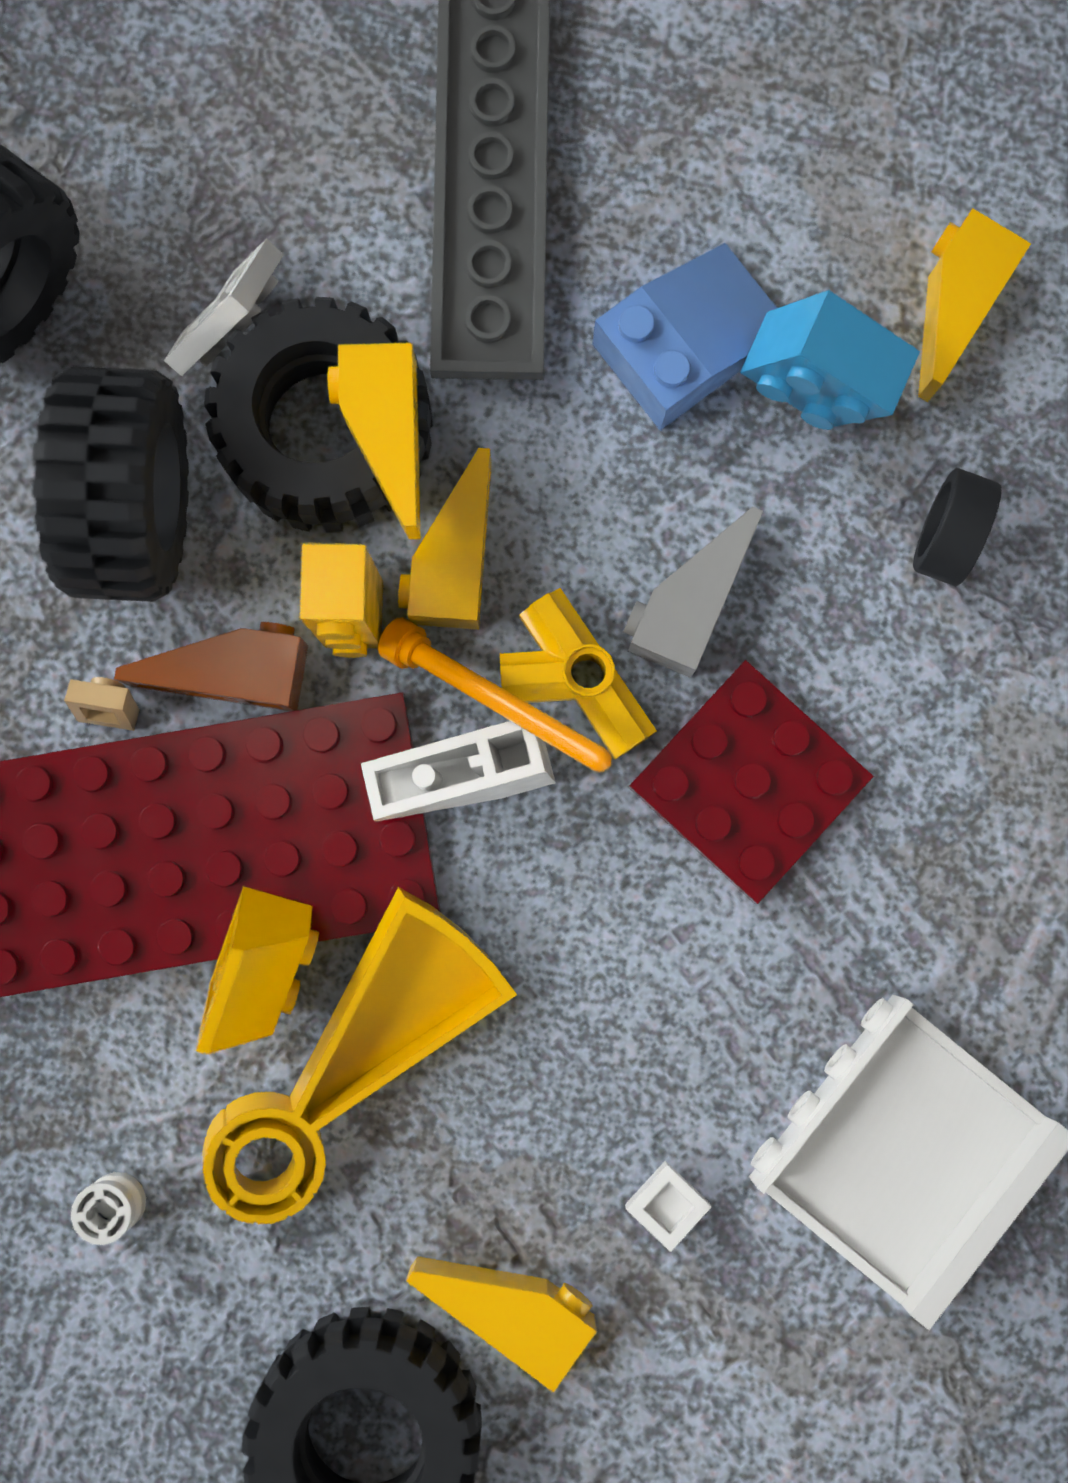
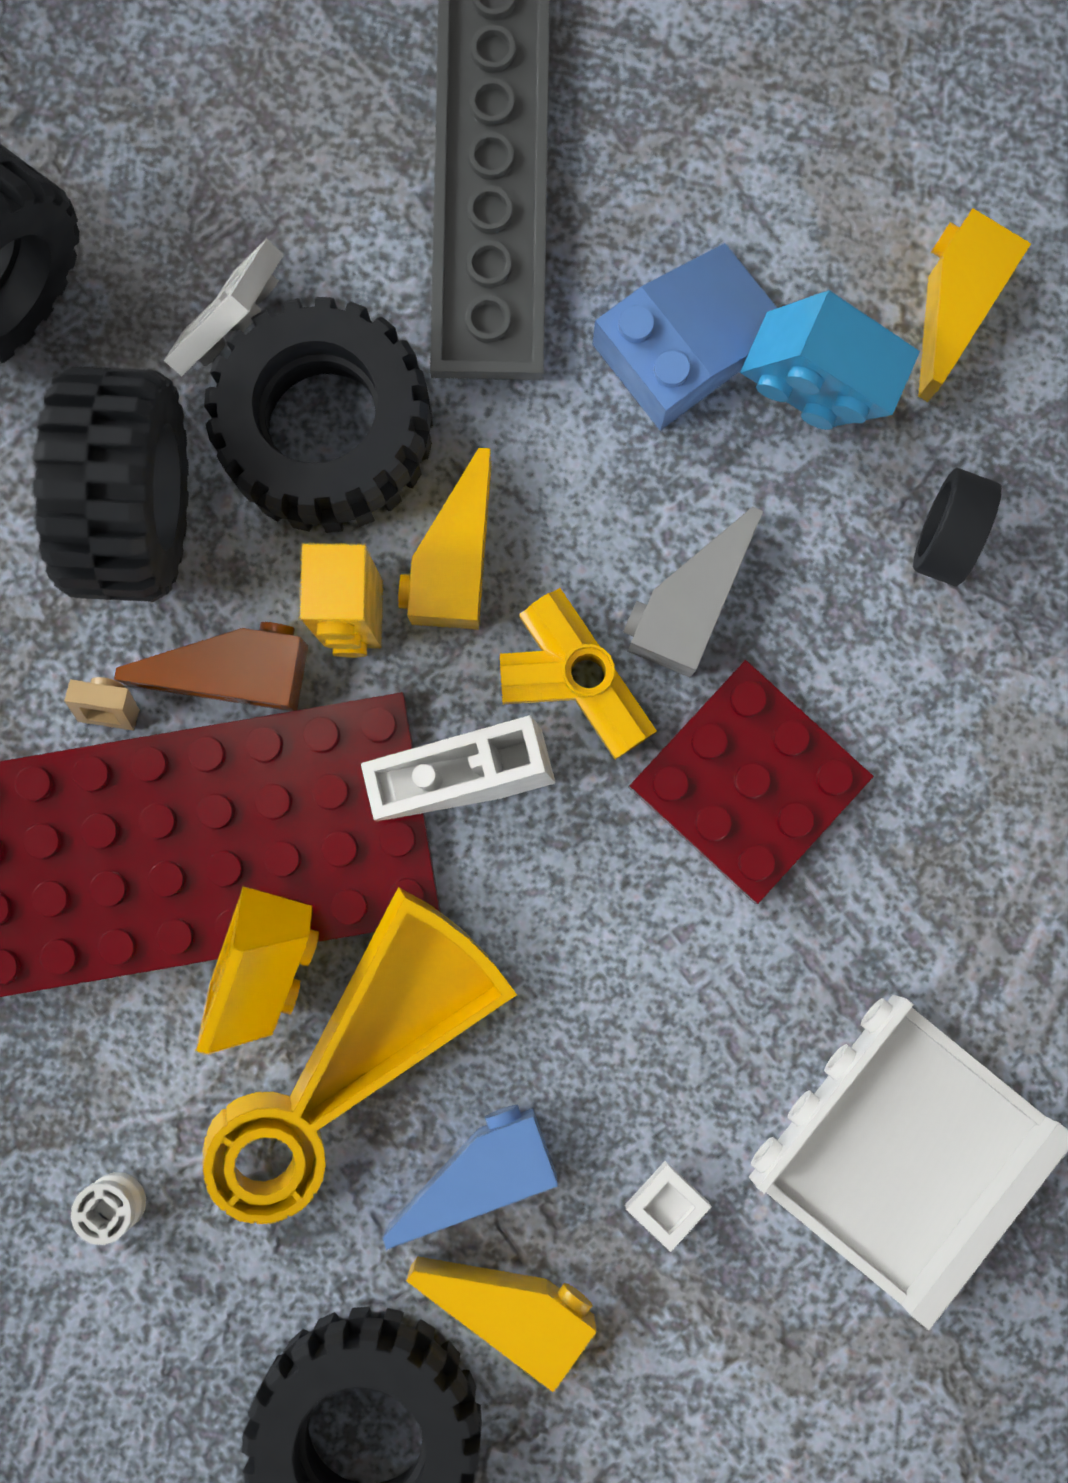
(381, 410): yellow slope -> none
(408, 646): light orange piece -> none
(489, 1171): none -> medium blue slope

